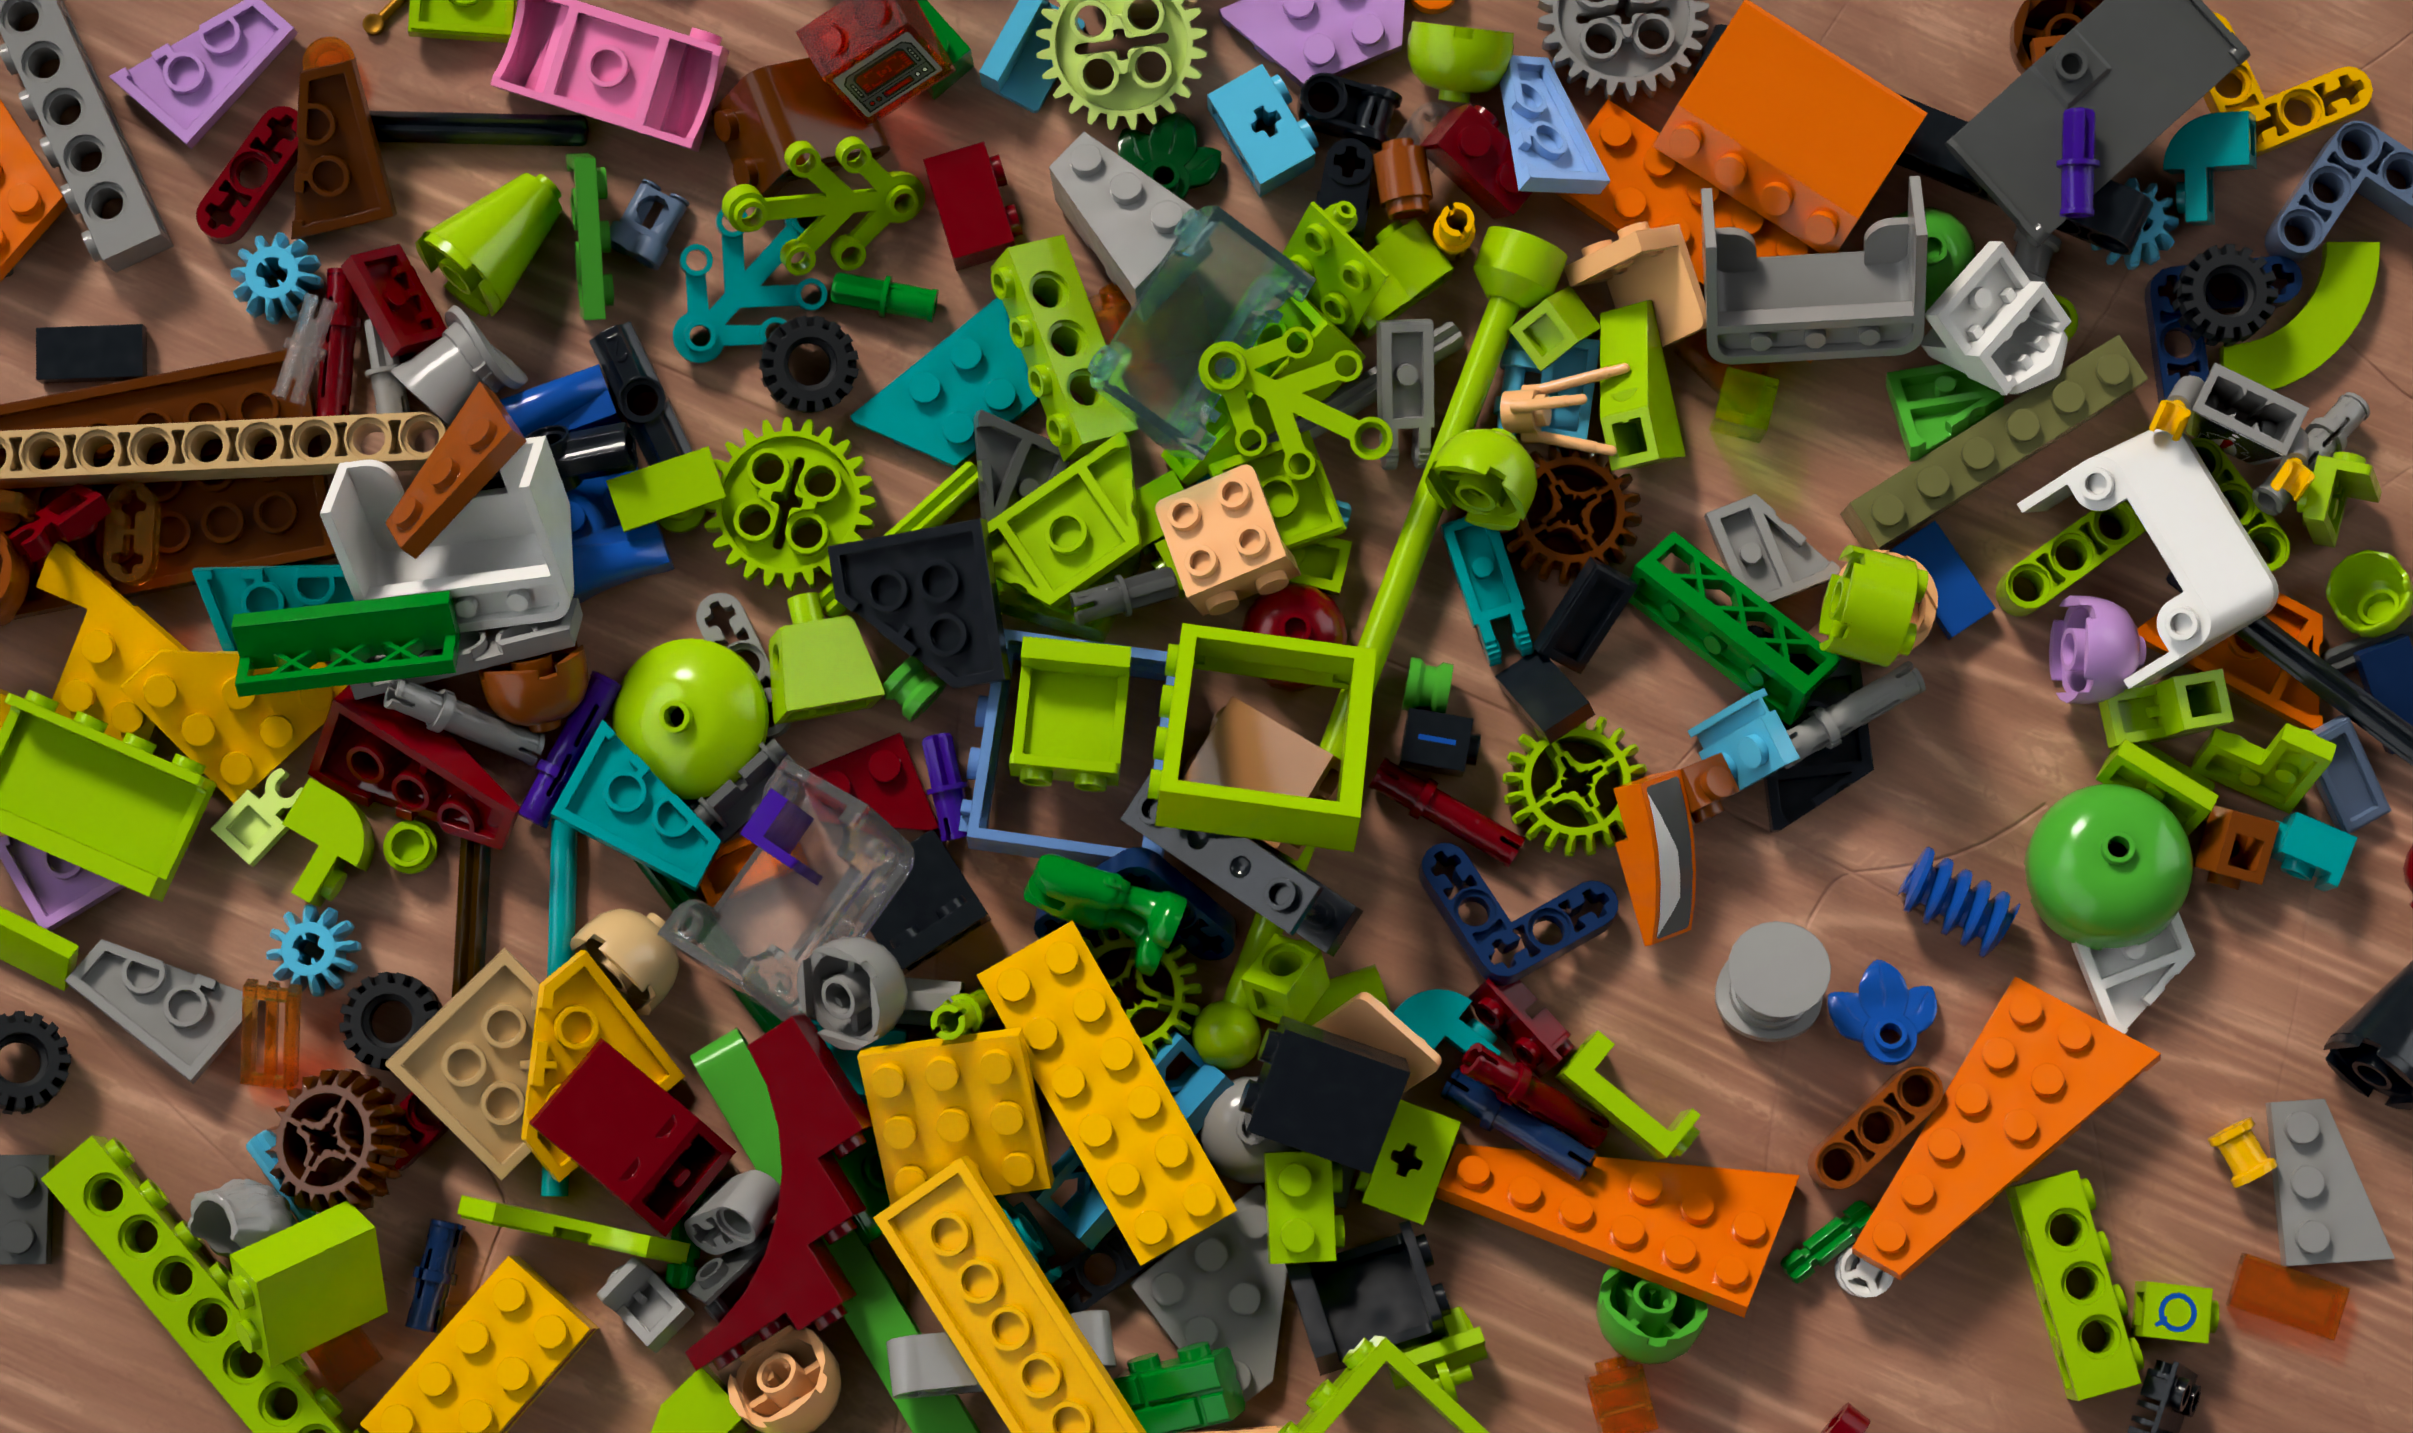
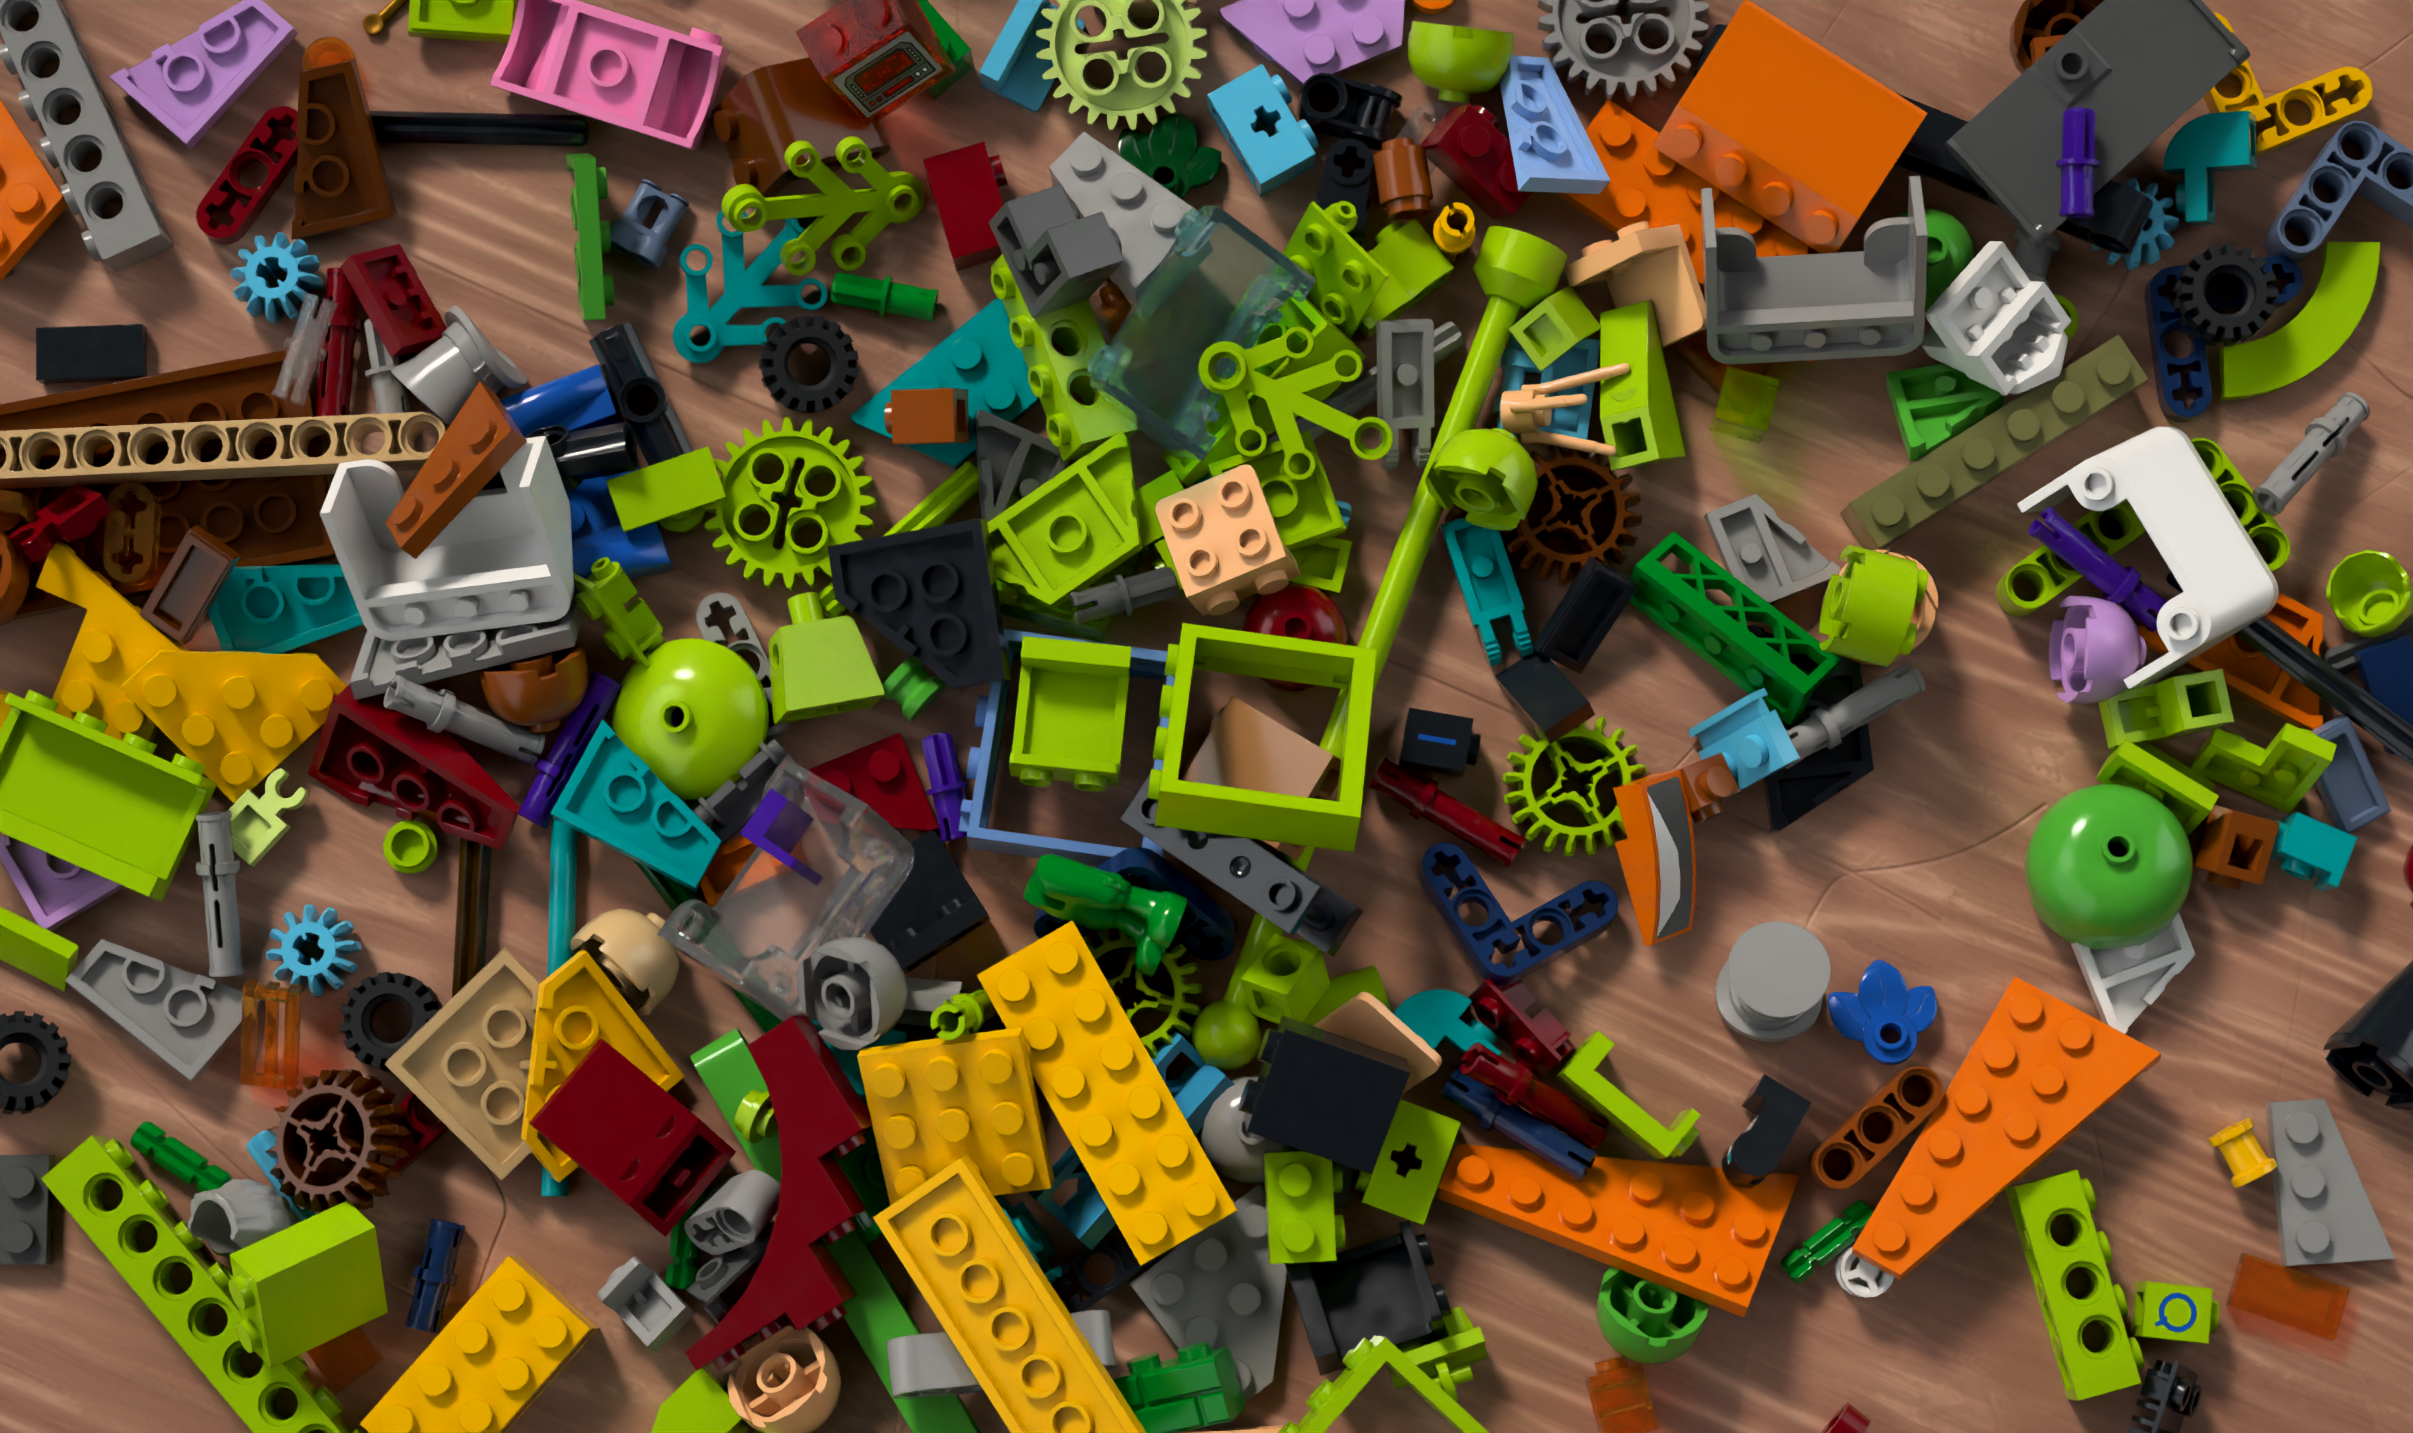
(178, 1158): none -> green axle
(190, 584): none -> reddish brown tile
(220, 893): none -> light grey pin
(342, 837): lime brick -> none
(347, 637): green fence -> none
(492, 241): lime cone -> none
(573, 1229): lime tile -> none
(603, 598): none -> lime hinge
(756, 1117): none -> lime plate
(928, 416): none -> dark orange brick
(1053, 250): none -> dark grey brick
(1427, 686): bright green wheel -> none
(1768, 1134): none -> black leg
(1957, 902): blue piece -> none
(1959, 594): blue tile -> none
(2117, 582): none -> dark purple pin
(2242, 421): light grey torso -> none
(2327, 495): lime bracket -> none

